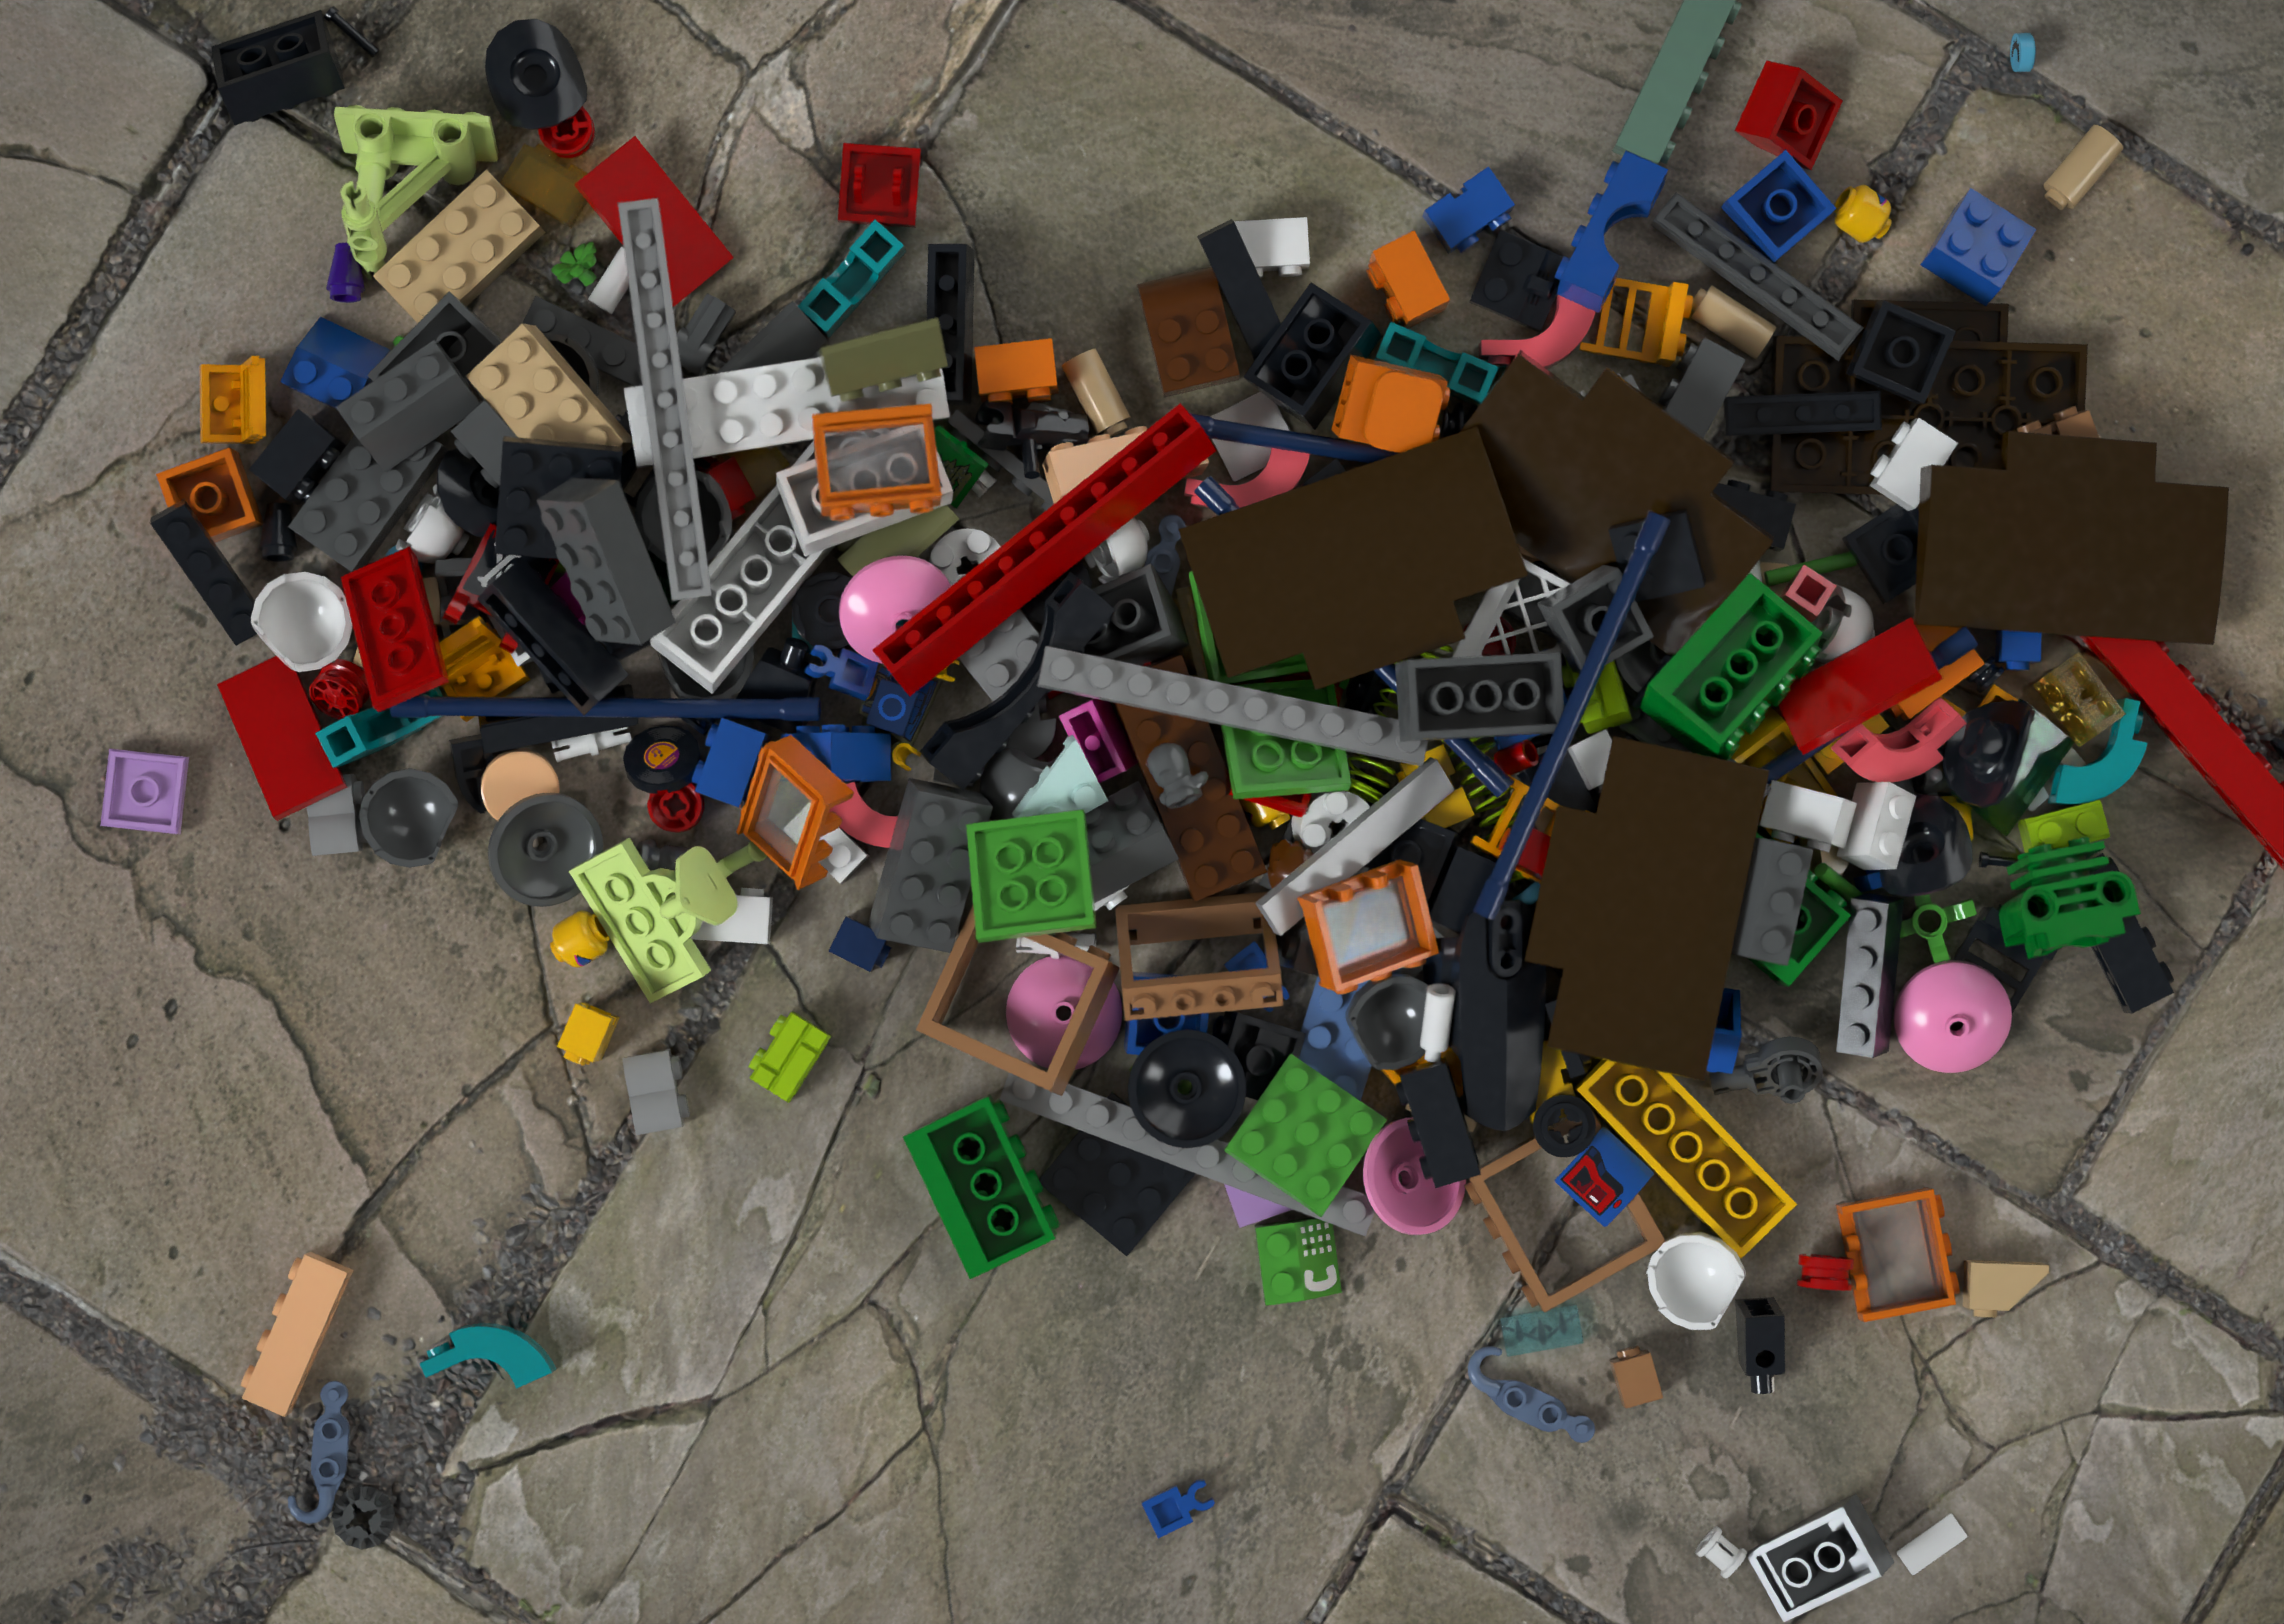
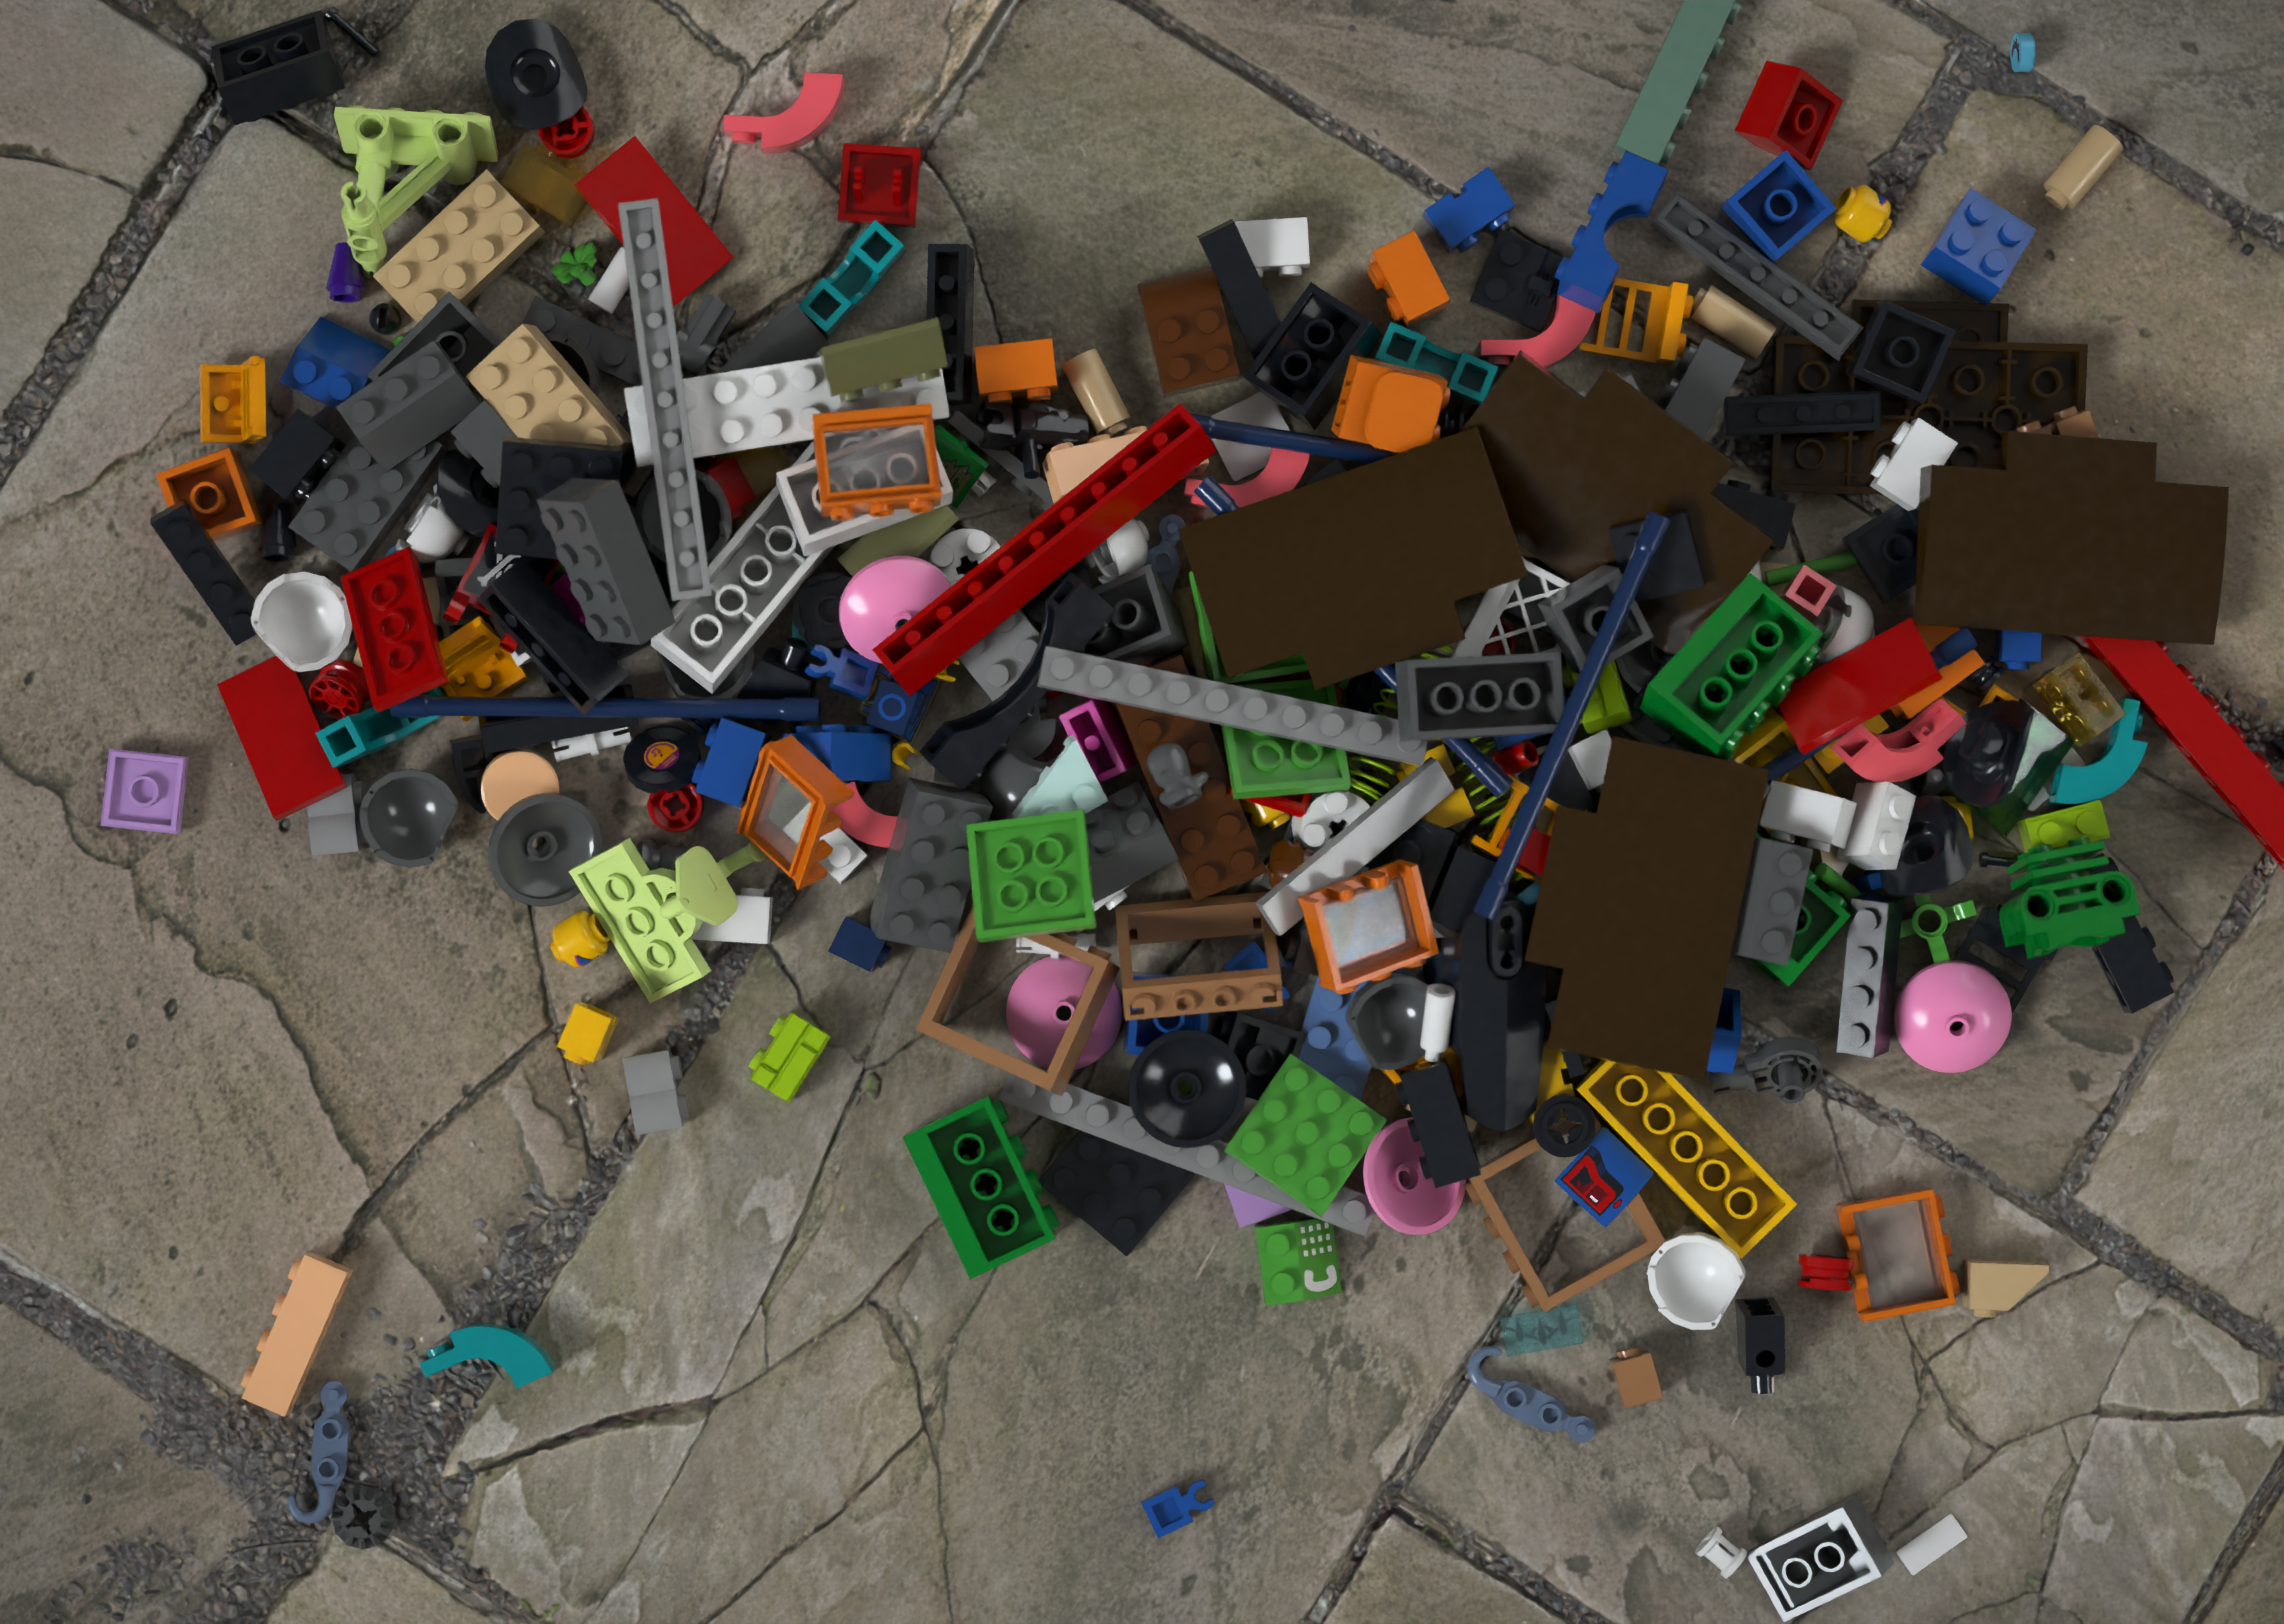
(393, 319): none -> black hinge
(798, 124): none -> coral arch

